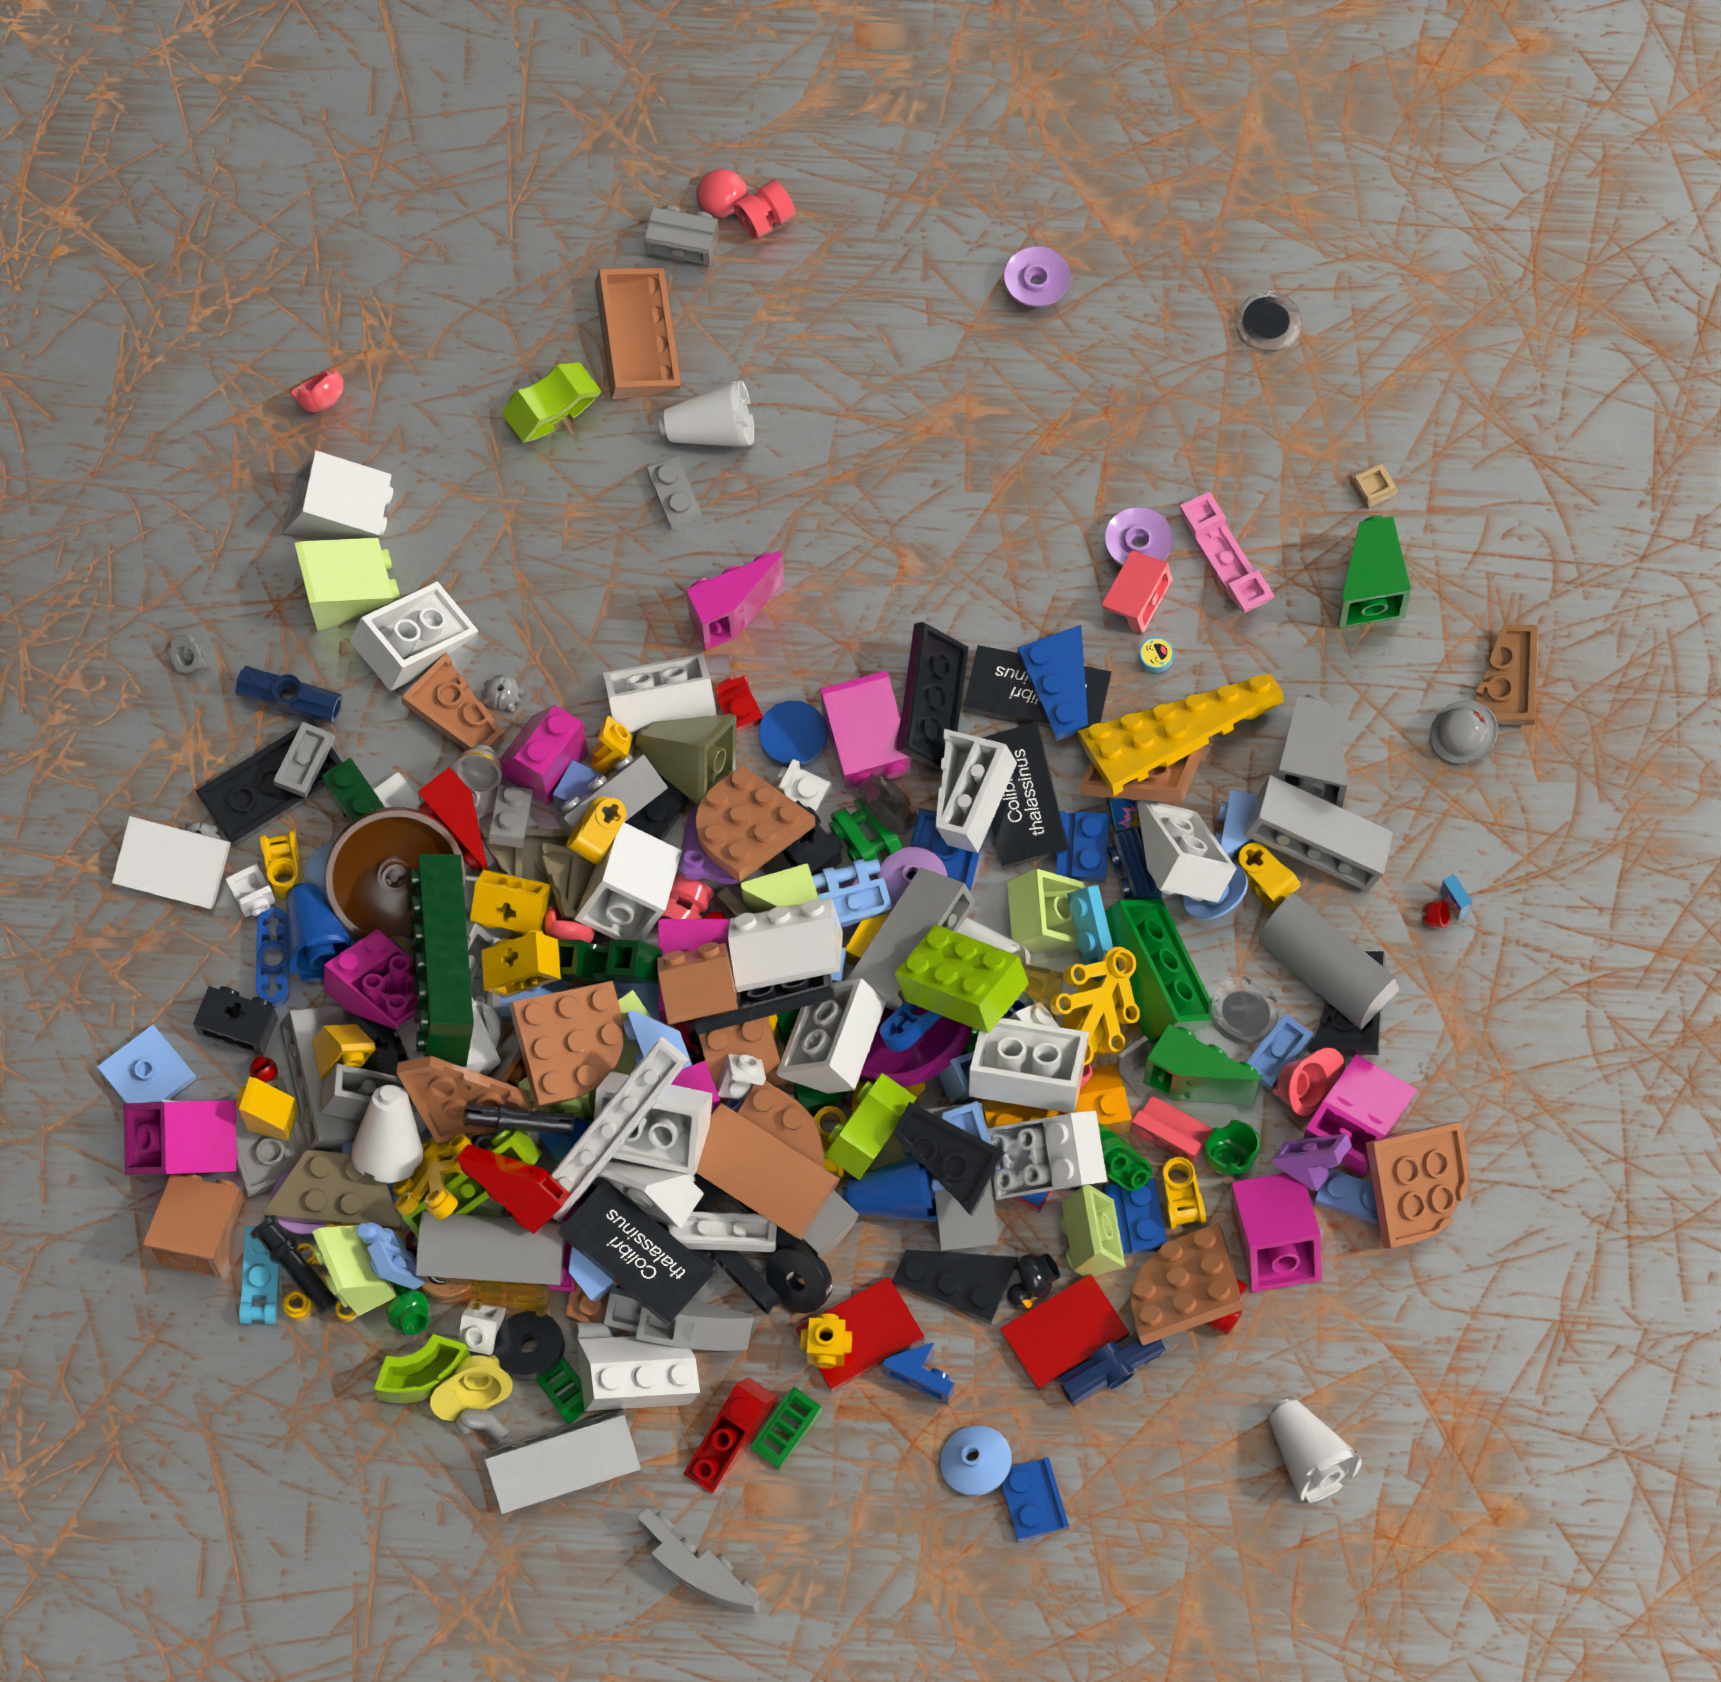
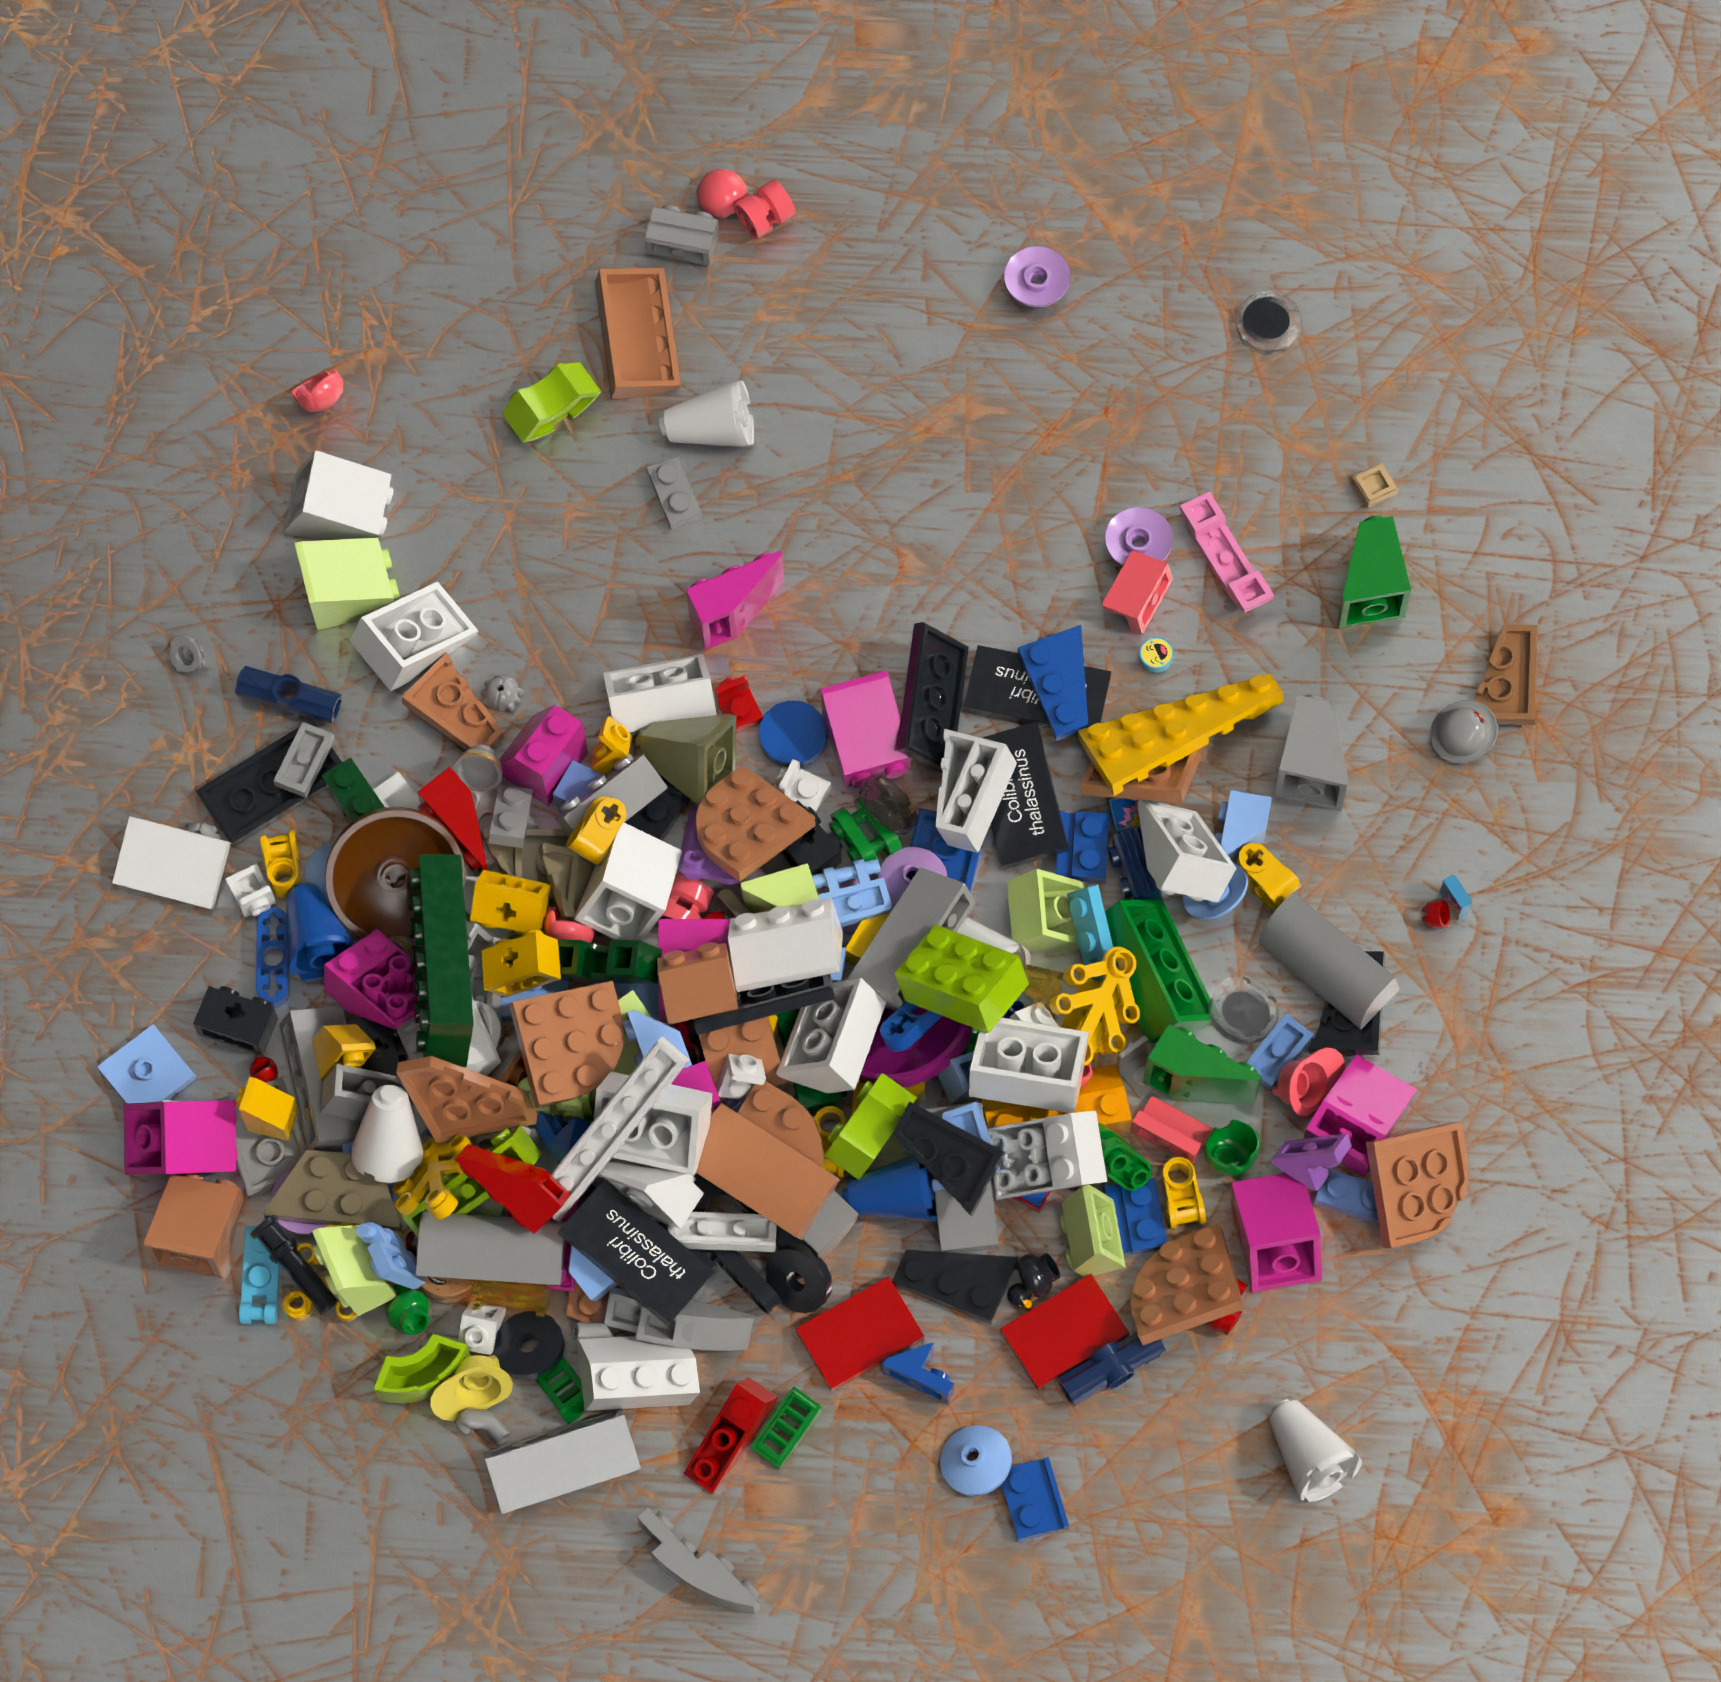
(518, 1119): black pin -> none
(826, 1353): yellow brick -> none
(1319, 833): light grey brick -> none

